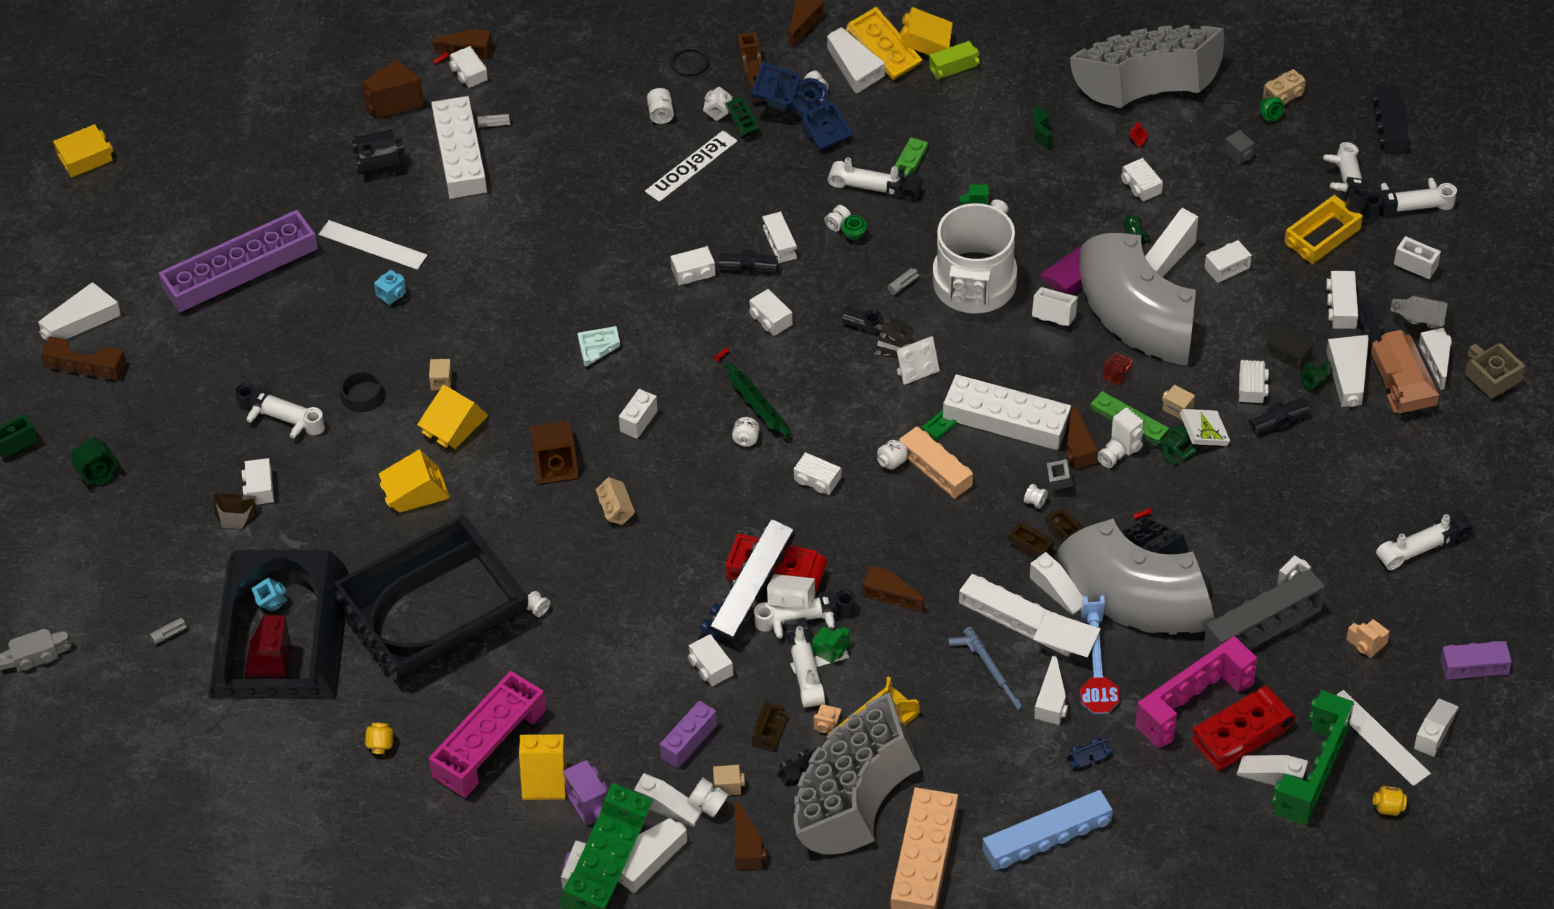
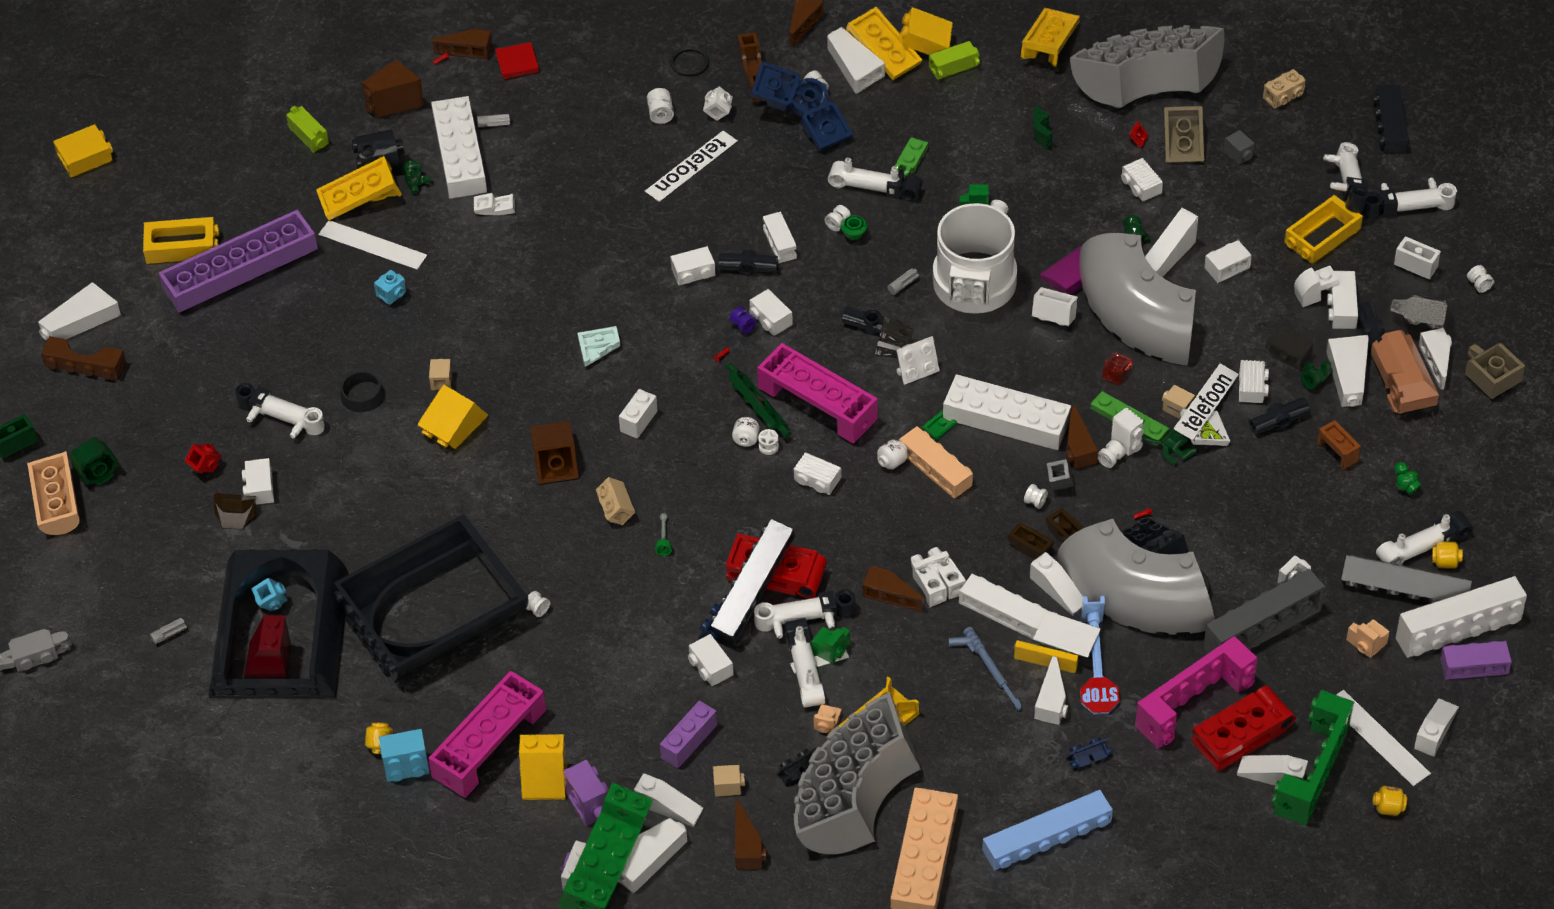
(54, 494): none -> light nougat brick
(178, 250): none -> yellow piece
(203, 458): none -> red brick
(307, 129): none -> lime brick
(358, 188): none -> yellow plate
(404, 755): none -> medium azure brick
(413, 176): none -> dark green piece
(413, 483): yellow slope -> none
(468, 67): white brick -> none
(489, 205): none -> white slope
(517, 60): none -> red tile
(660, 544): none -> green hinge
(707, 797): white wheel -> none
(735, 118): dark green slope -> none
(743, 320): none -> dark purple wheel
(764, 438): none -> white wheel
(769, 727): dark brown hinge -> none
(791, 591): white brick -> none
(820, 387): none -> dark pink plate
(937, 576): none -> white hips
(1043, 656): none -> yellow tile
(1049, 34): none -> yellow plate
(1183, 134): none -> dark tan slope
(1206, 401): none -> white sticker
(1271, 108): green cone -> none
(1311, 283): none -> white brick
(1340, 442): none -> dark orange panel
(1403, 579): none -> brick
(1406, 479): none -> green animal
(1447, 555): none -> yellow head
(1461, 617): none -> white brick
(1479, 277): none -> white wheel

